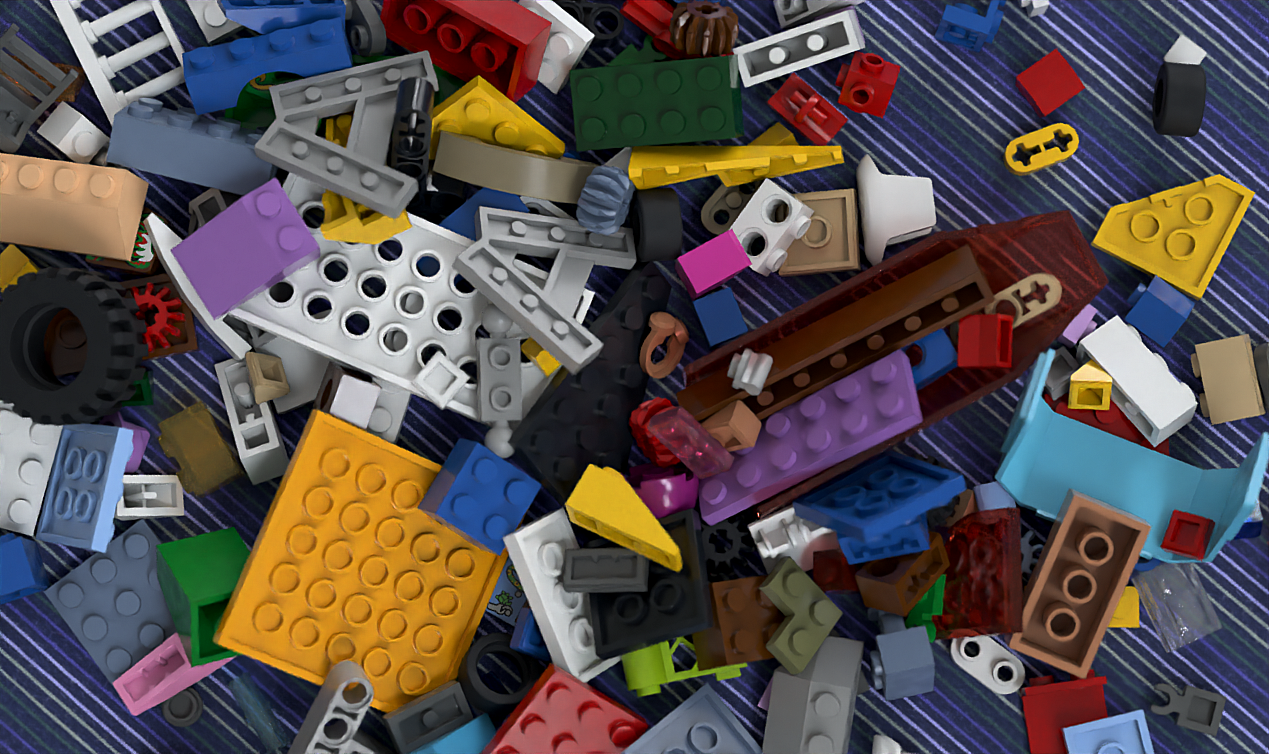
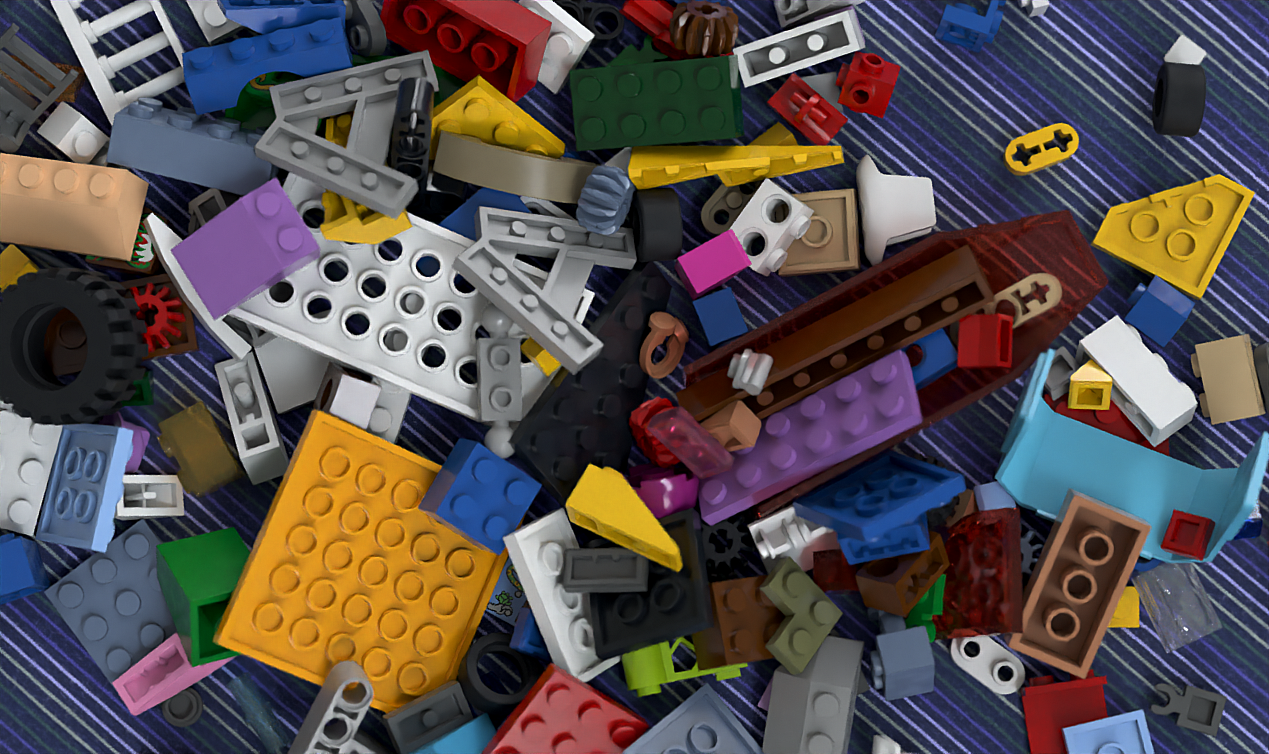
(266, 376): tan slope -> none
(440, 380): white tile -> none
(825, 86): none -> light grey tile
(1049, 83): red piece -> none
(1079, 327): lavender plate -> none

